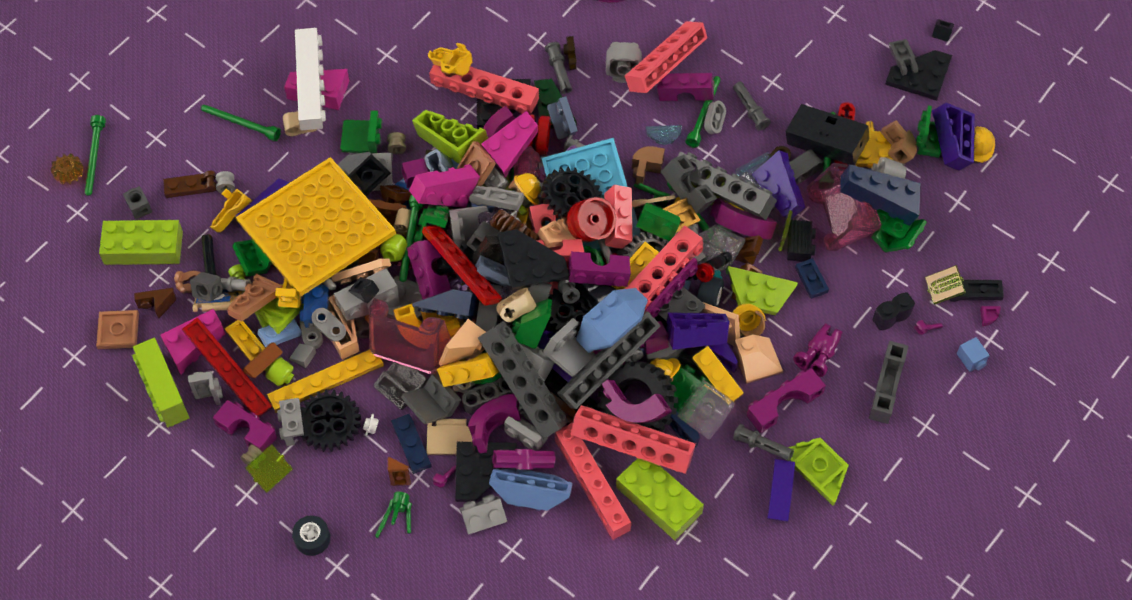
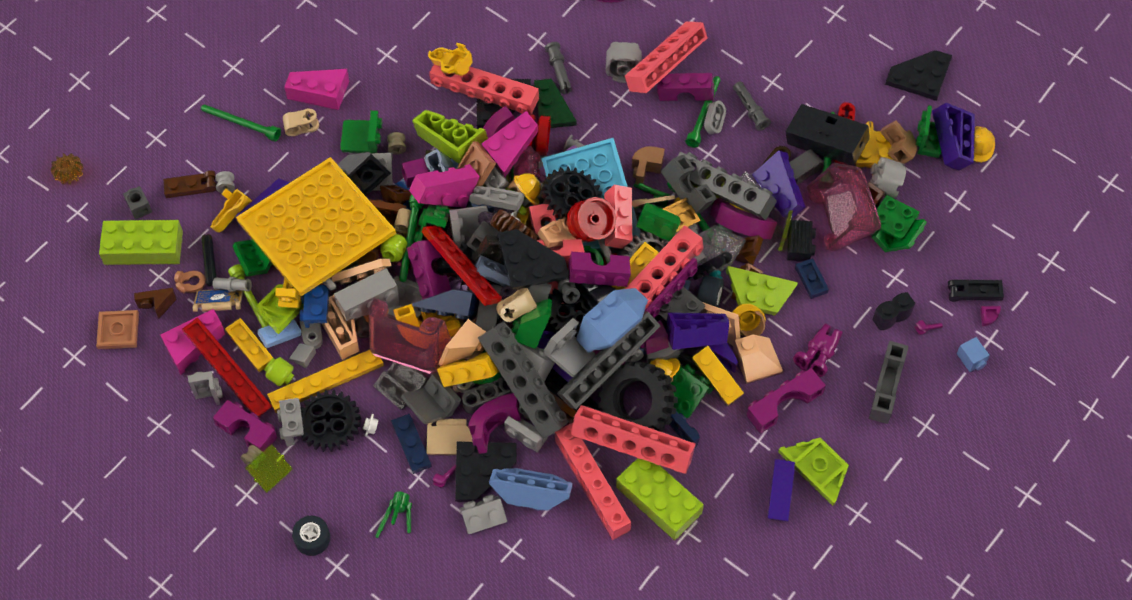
(97, 123): green piece -> none
(159, 383): lime brick -> none
(206, 286): dark grey brick -> none
(254, 298): nougat wing -> none
(262, 360): dark orange slope -> none
(309, 79): white brick -> none
(328, 324): light grey plate -> none
(364, 289): black slope -> none
(398, 473): dark orange slope -> none
(523, 459): magenta piece -> none
(562, 118): sand blue bracket -> none
(569, 50): dark brown plate -> none
(646, 412): magenta arch -> none
(664, 134): clear light blue plate -> none
(706, 409): clear slope -> none
(707, 269): red plate -> none
(753, 165): clear light blue plate -> none
(755, 439): dark grey pin -> none
(883, 192): dark blue wedge -> none
(903, 56): dark grey hinge -> none
(942, 30): black slope -> none
(945, 284): piece -> none

